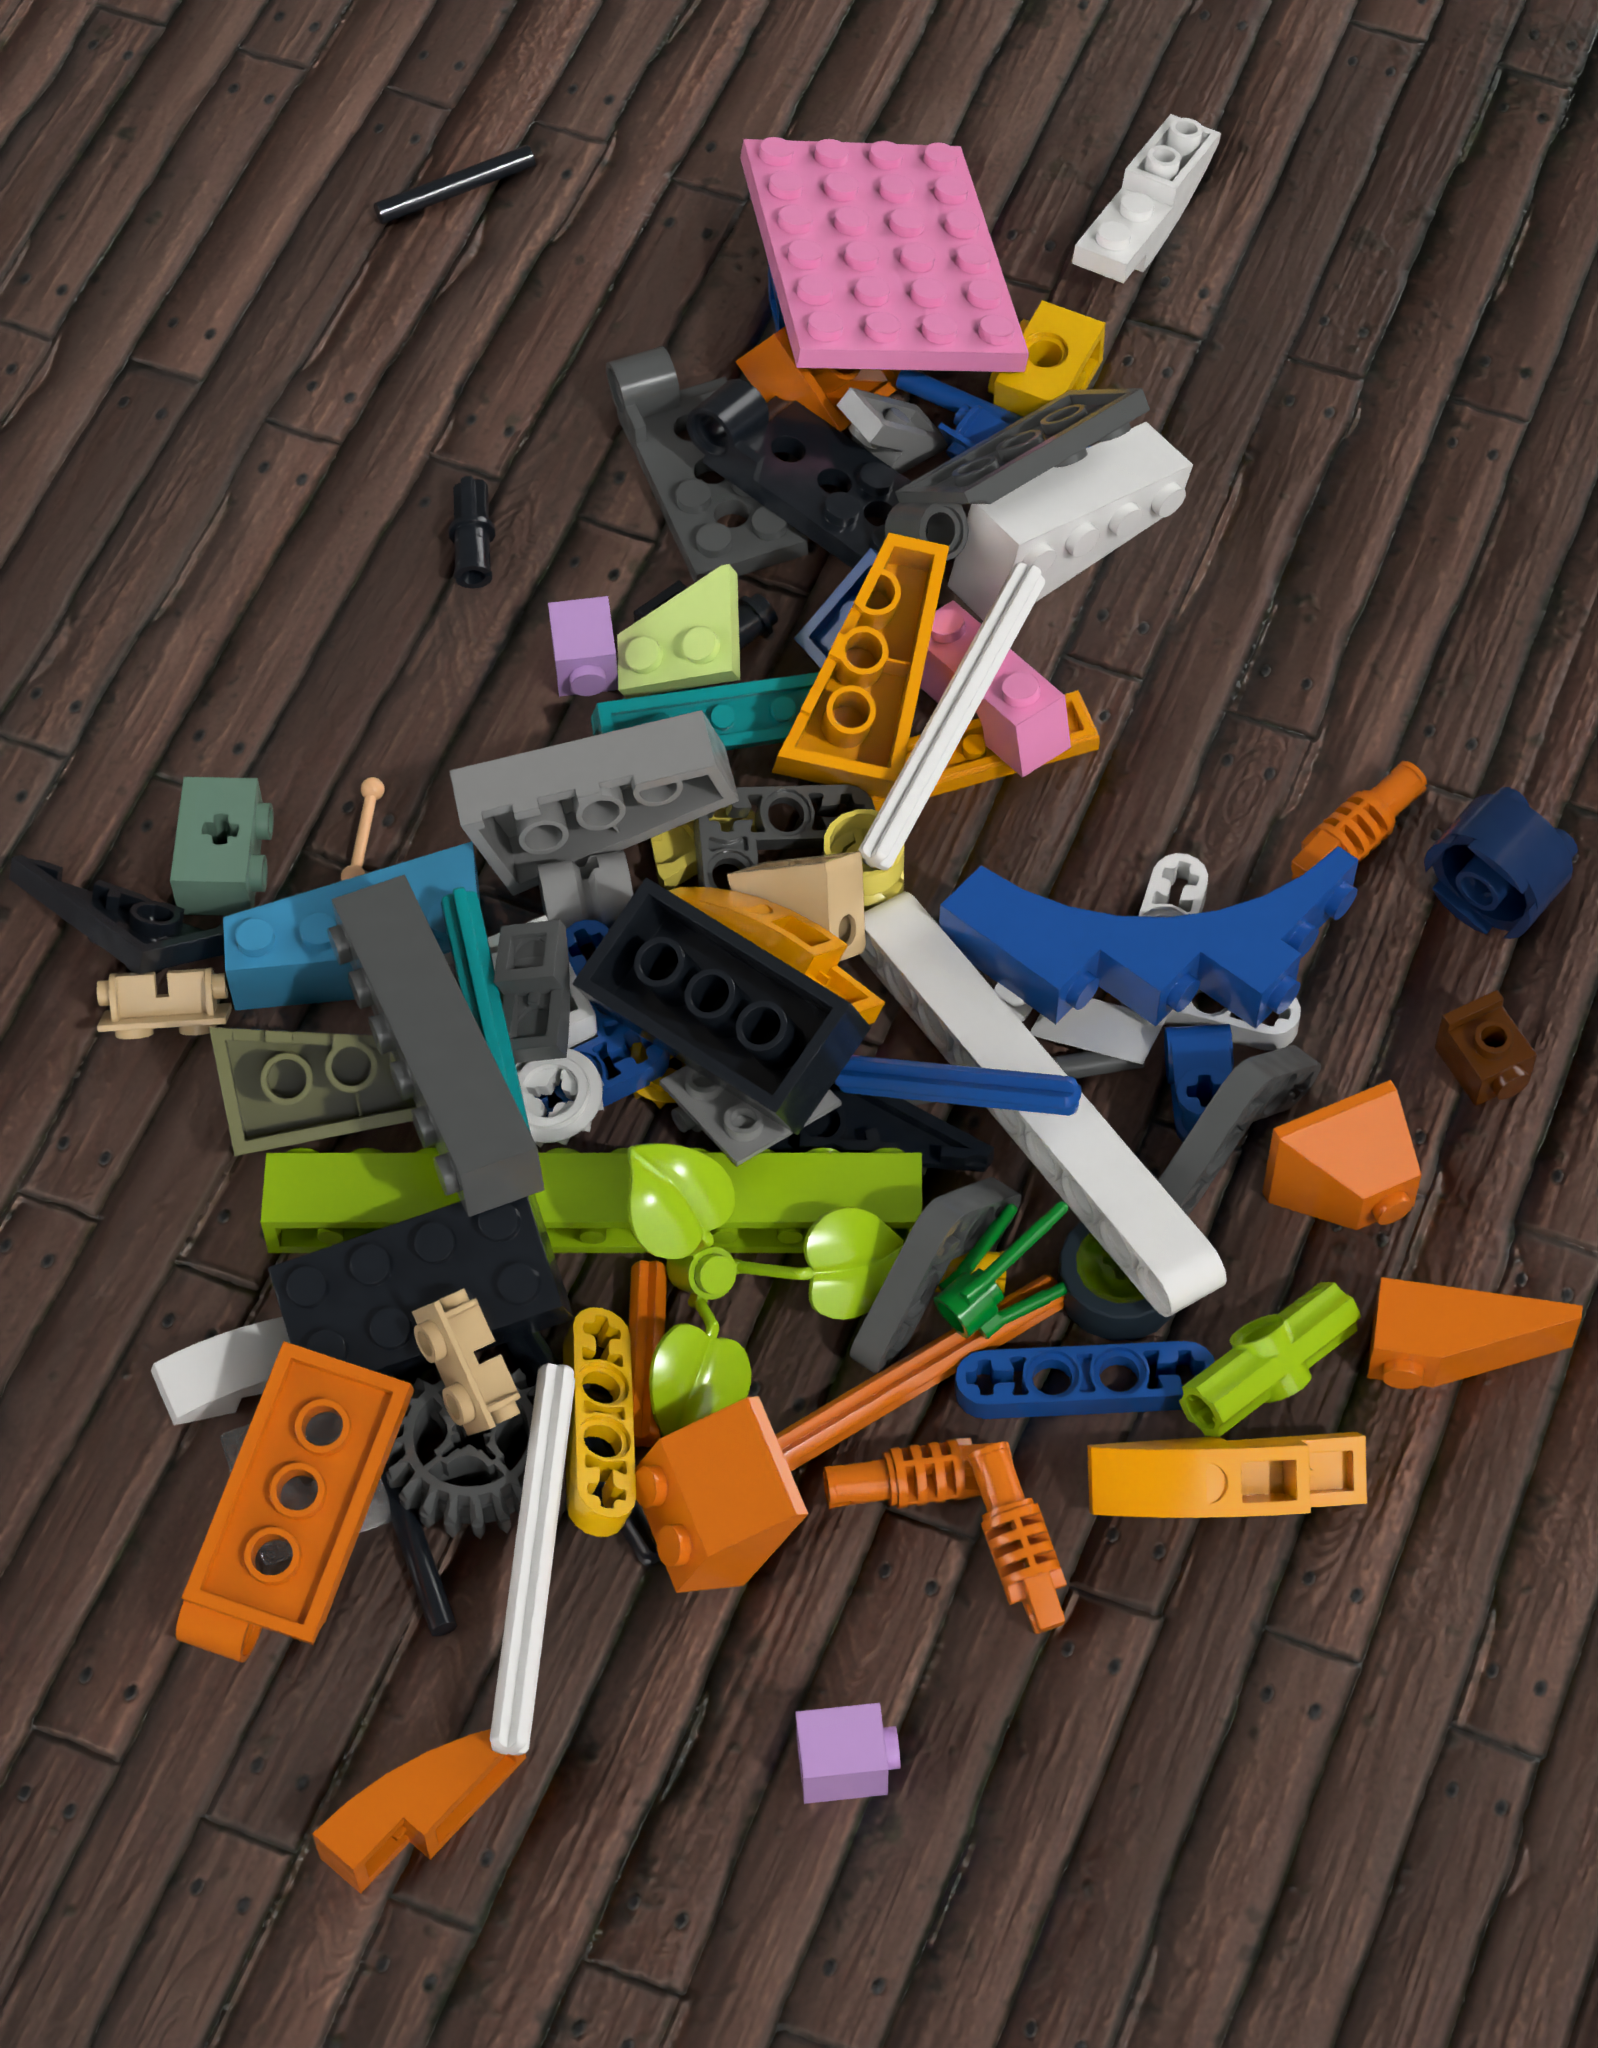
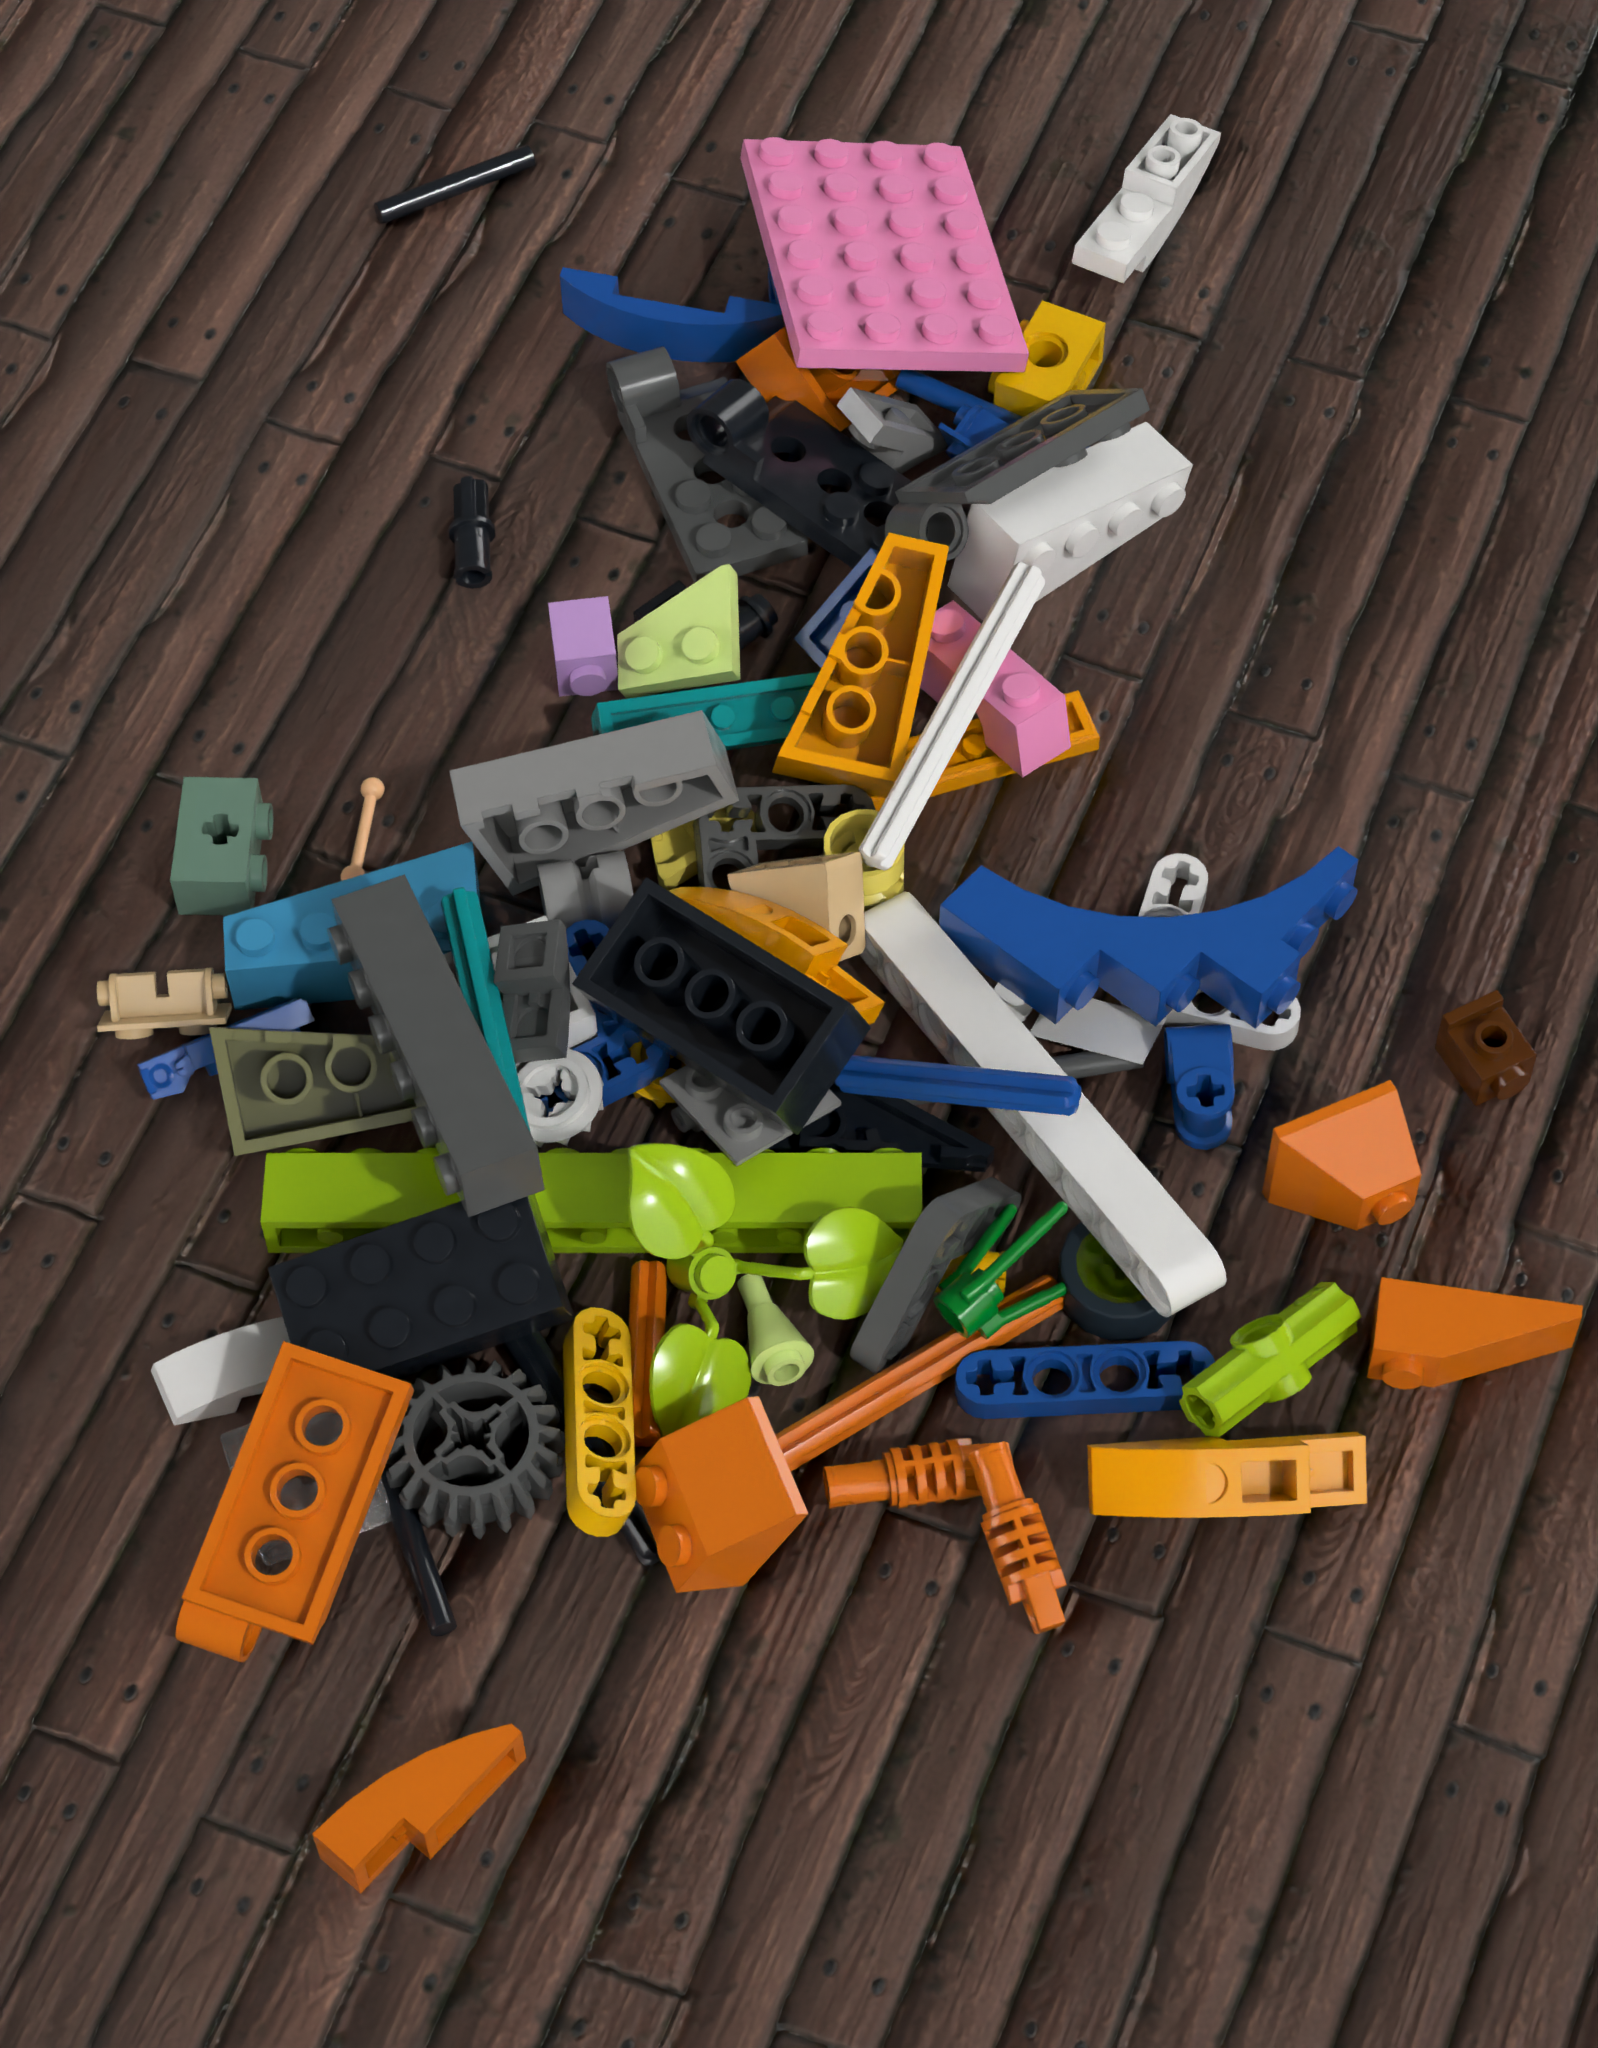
(123, 922): black wing -> none
(171, 1070): none -> blue hinge
(450, 1343): tan hinge -> none
(532, 1561): white axle -> none
(684, 331): none -> blue slope
(775, 1346): none -> yellowish green cone
(845, 1752): lavender brick -> none
(1249, 1093): dark grey beam -> none
(1363, 819): orange hinge -> none
(1500, 863): dark blue brick -> none

